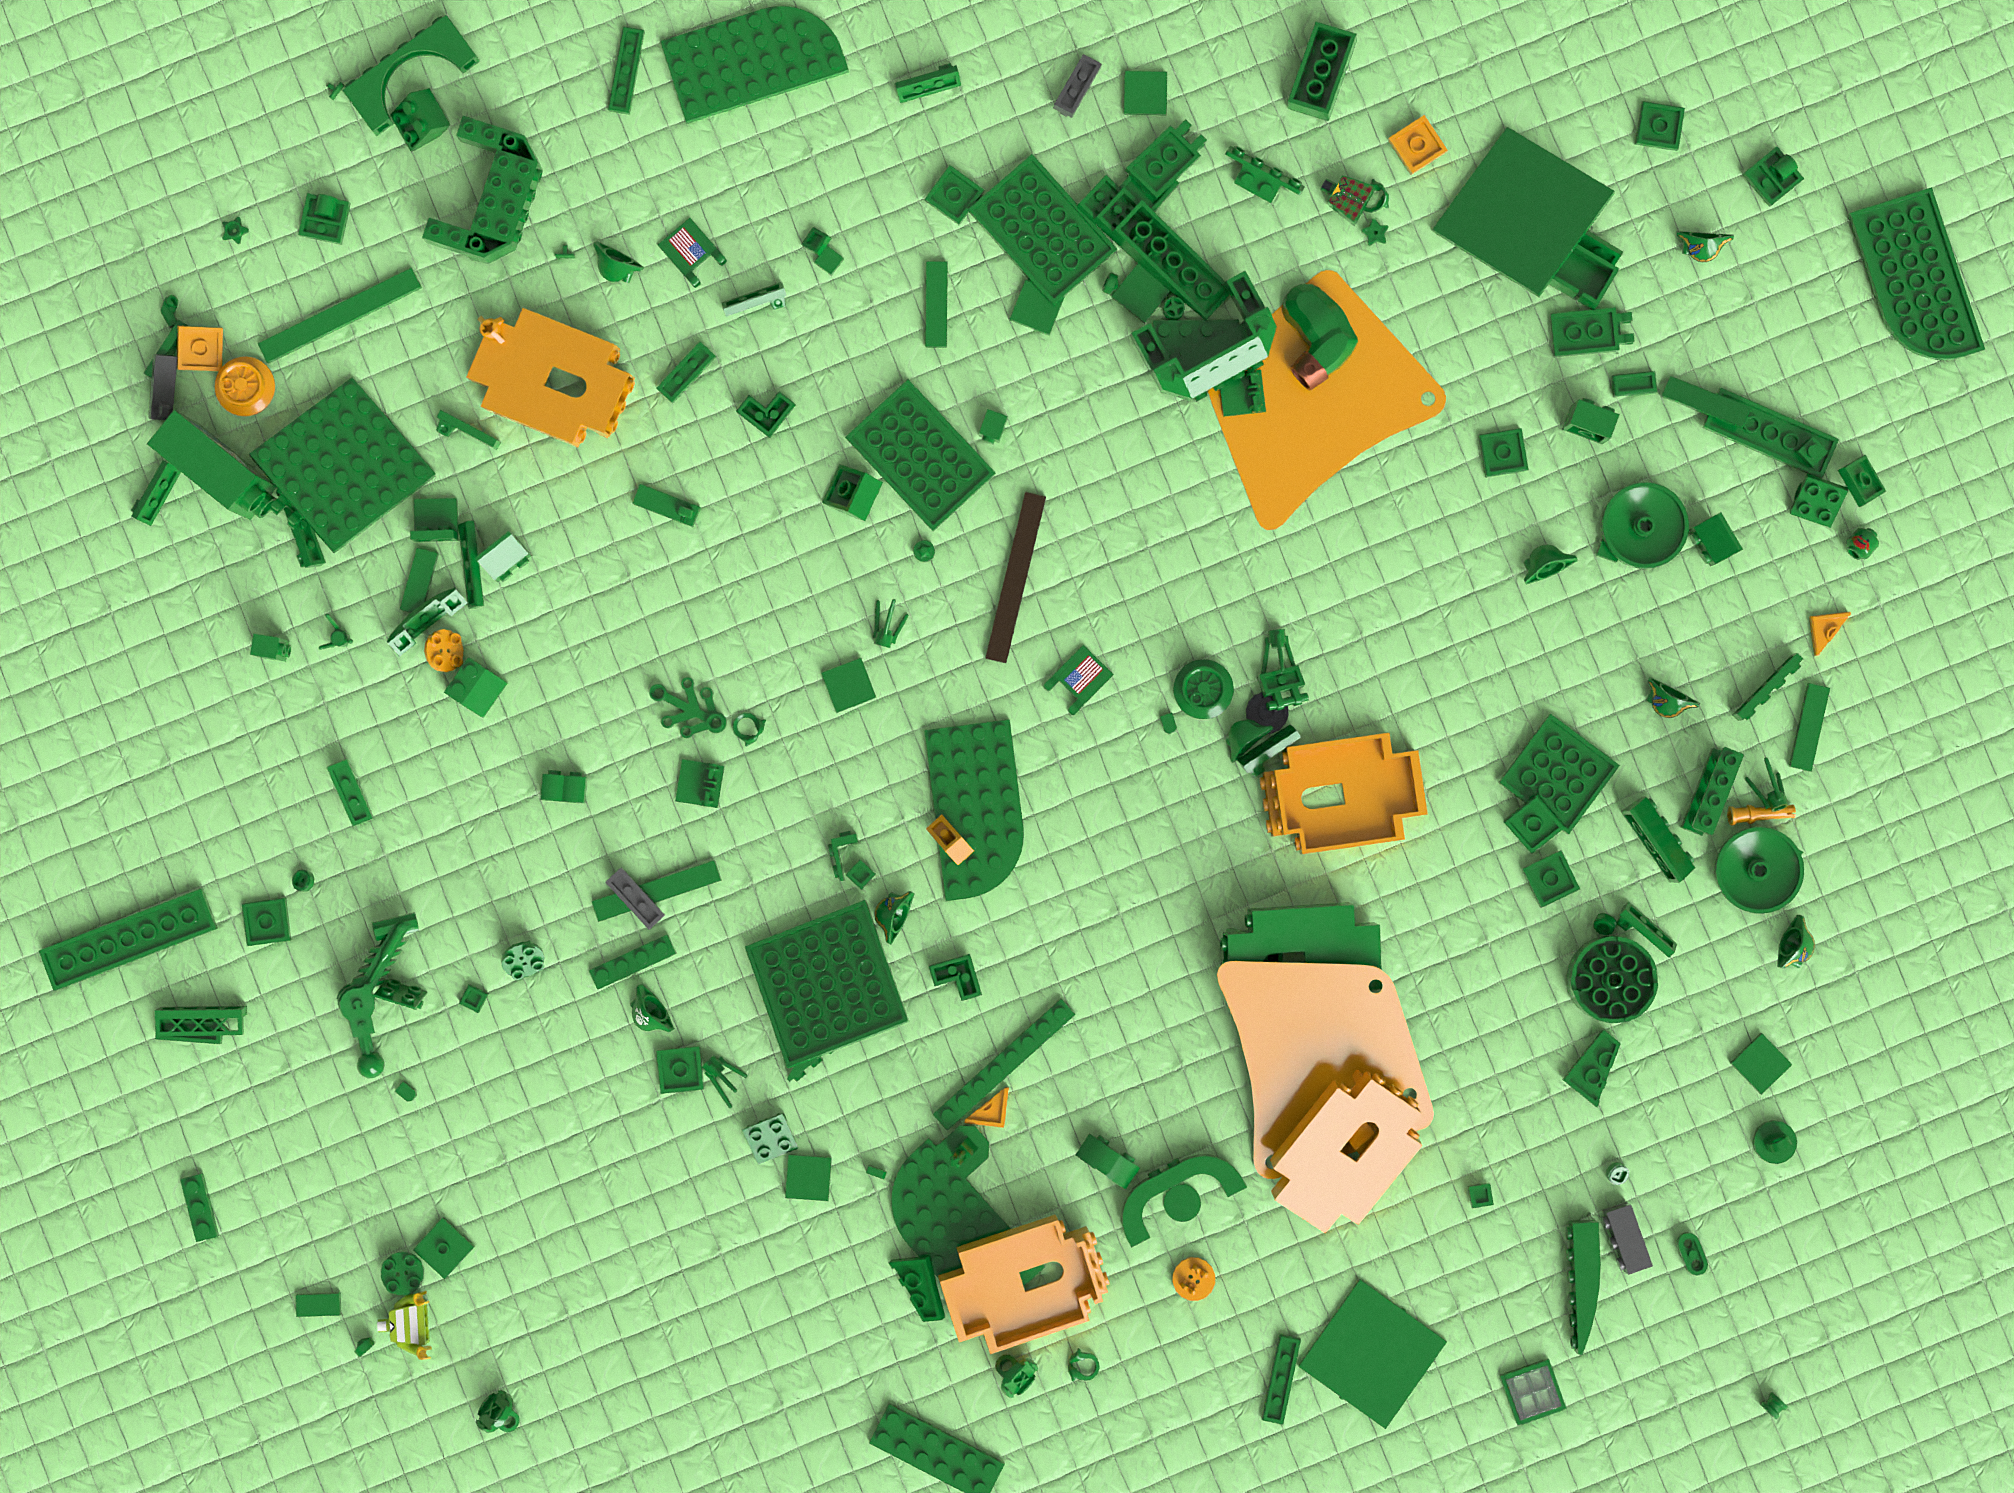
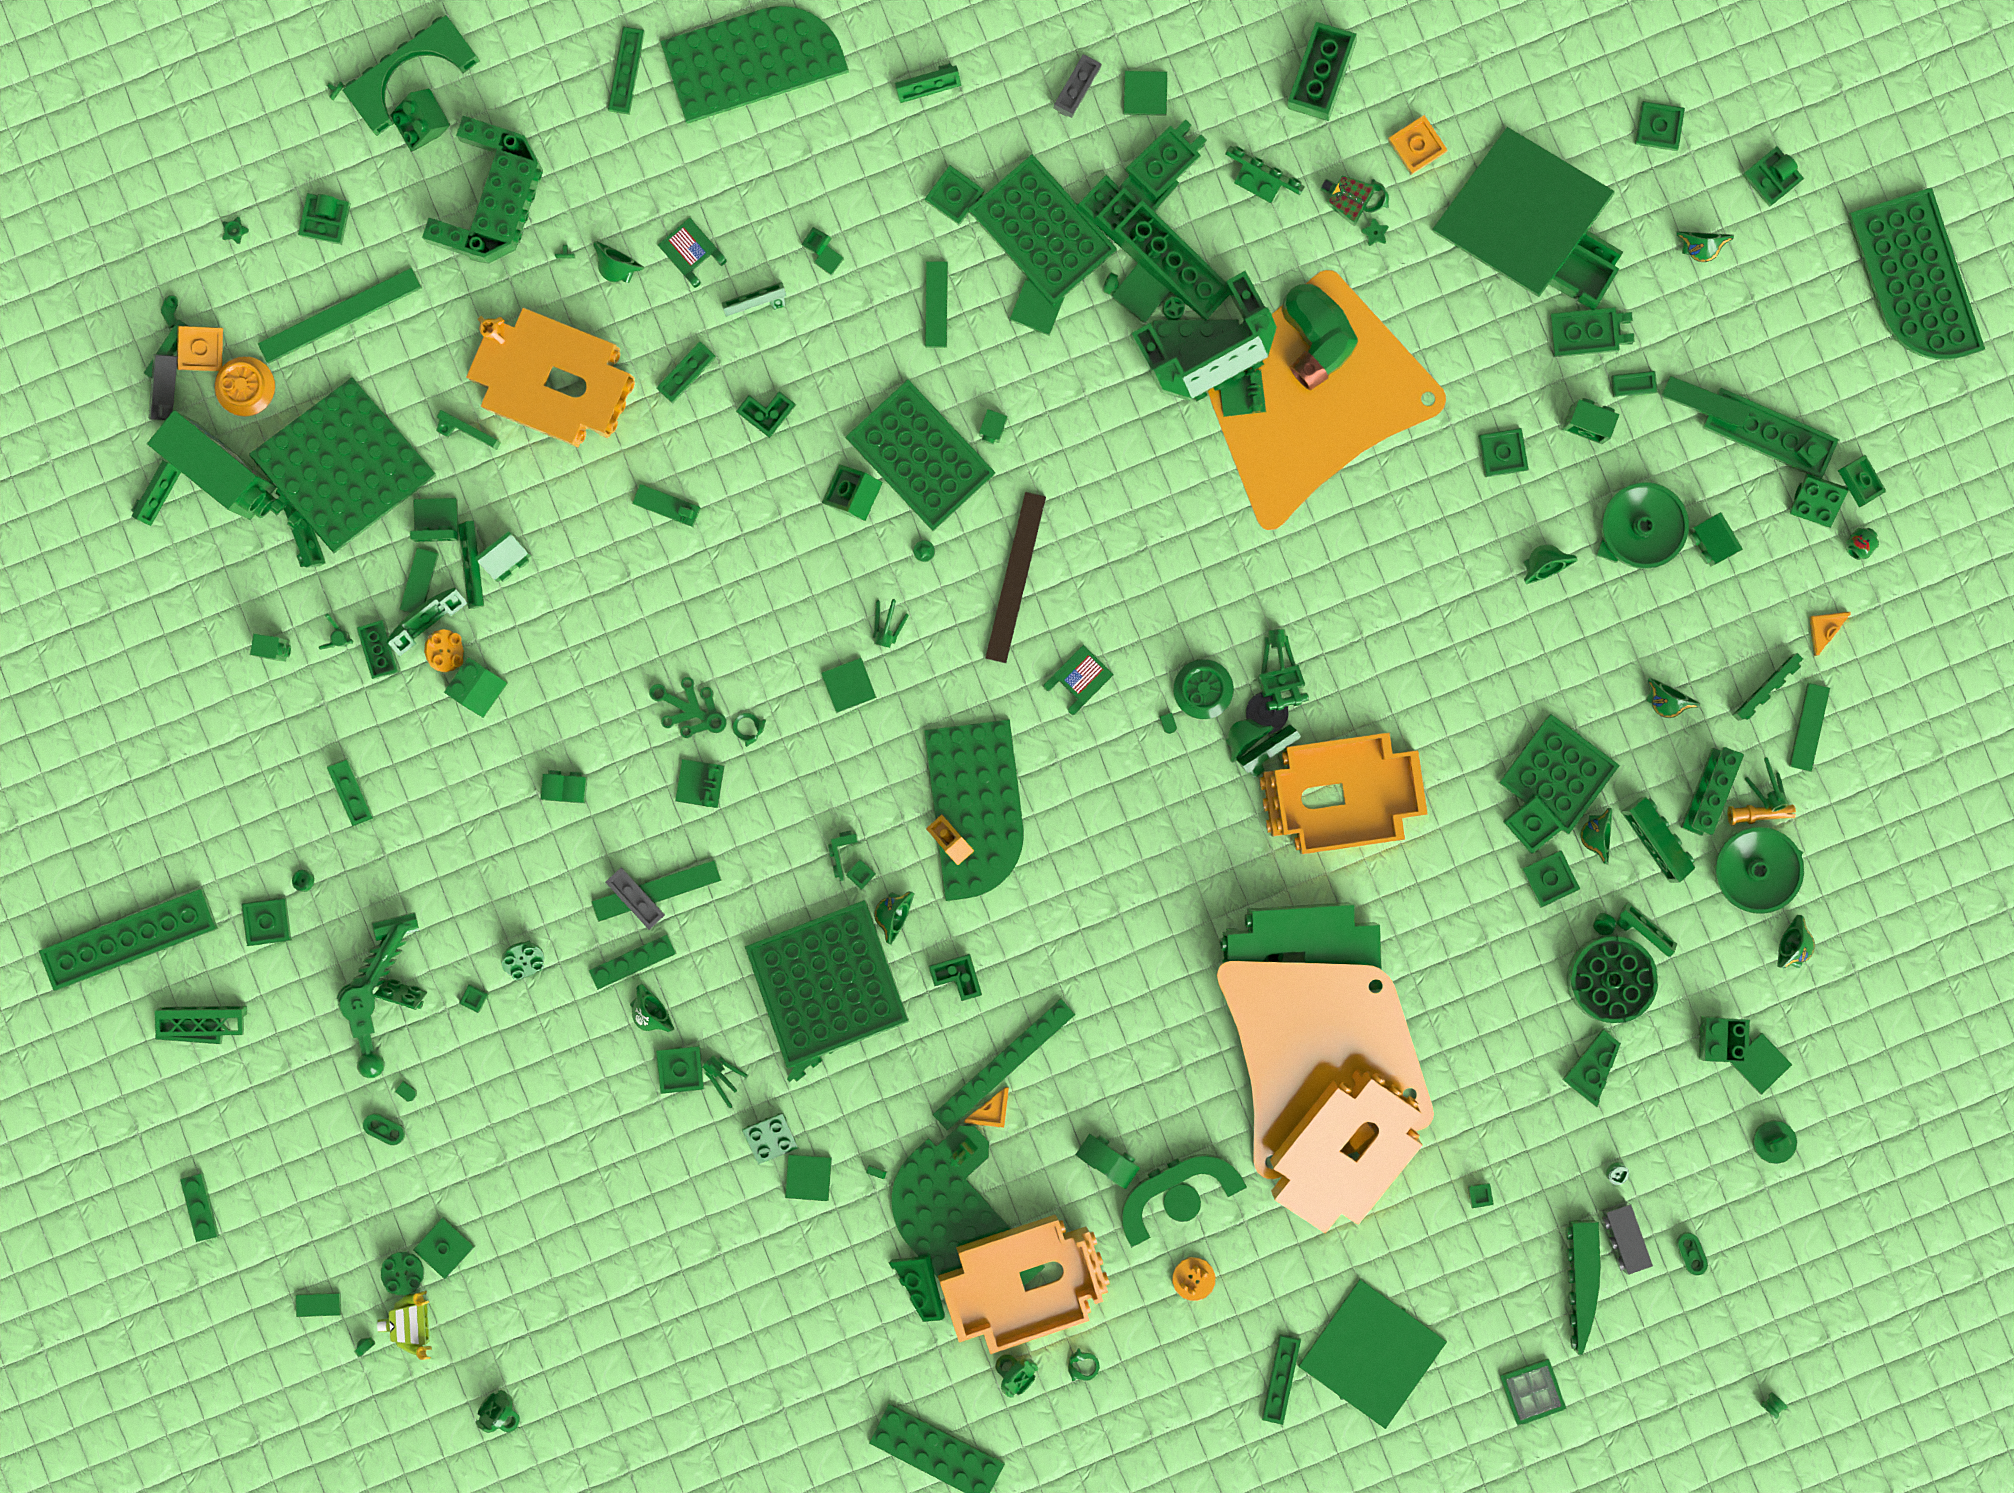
(377, 651): none -> green piece
(384, 1129): none -> green plate
(1596, 834): none -> green hat
(1724, 1039): none -> green slope

